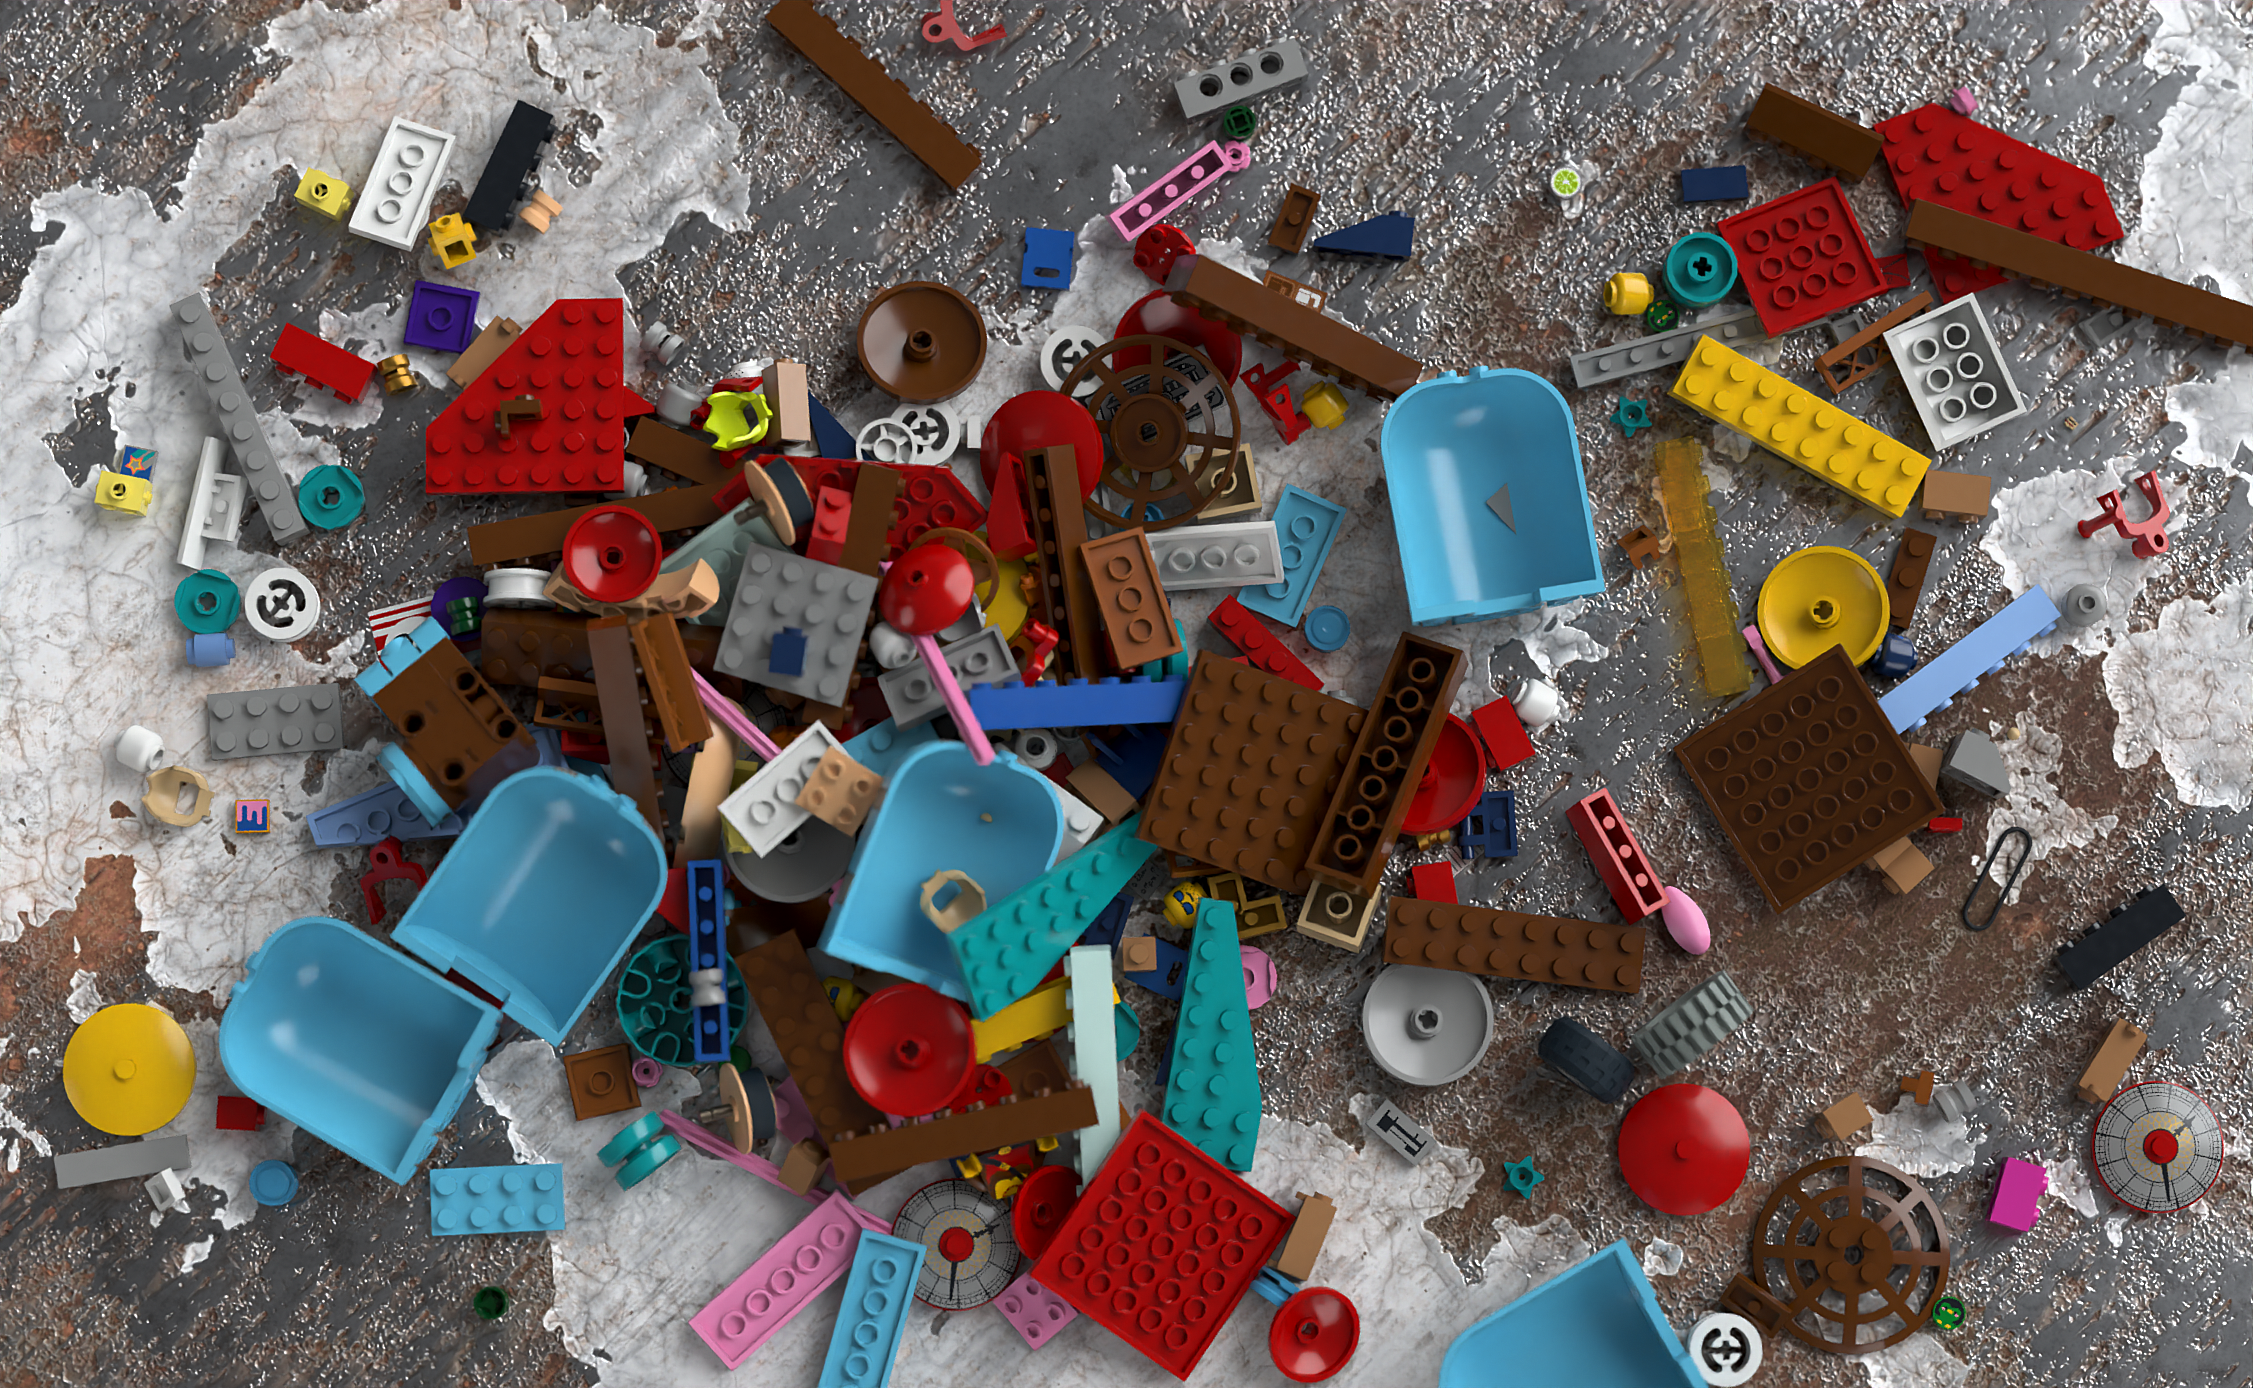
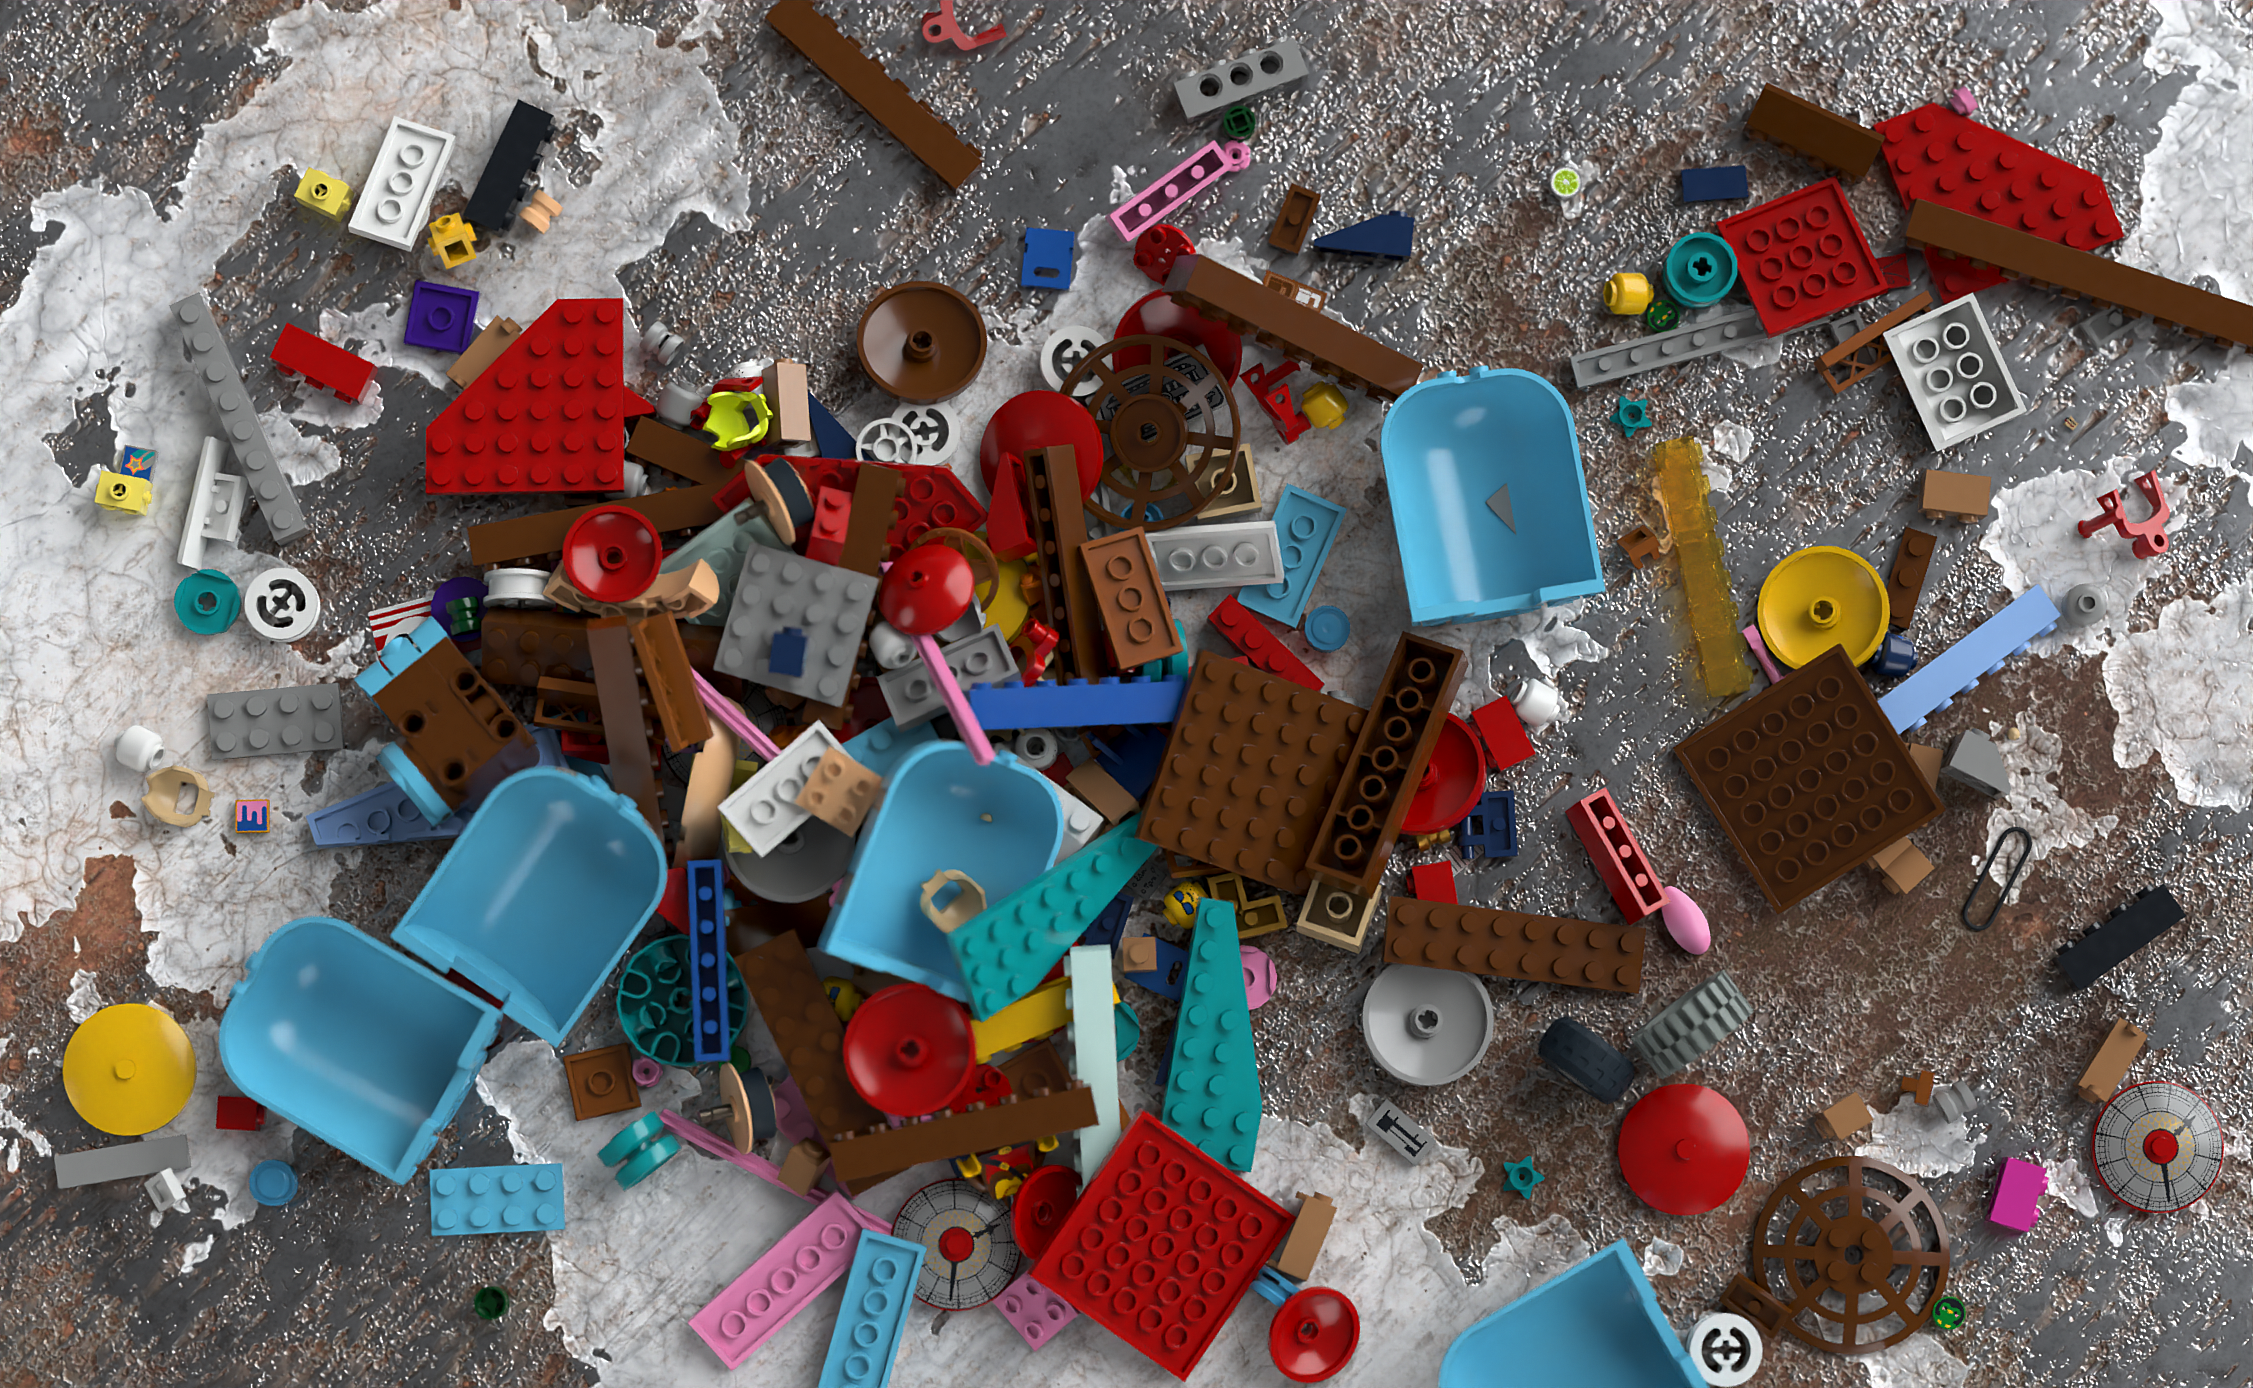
(210, 650): medium blue brick -> none
(312, 496): teal plate -> none
(388, 865): red piece -> none
(396, 374): pearl gold wheel -> none
(522, 408): reddish brown bracket -> none
(707, 987): light grey wheel -> none
(972, 433): white plate -> none
(1799, 427): yellow brick -> none
(1944, 825): red tile -> none

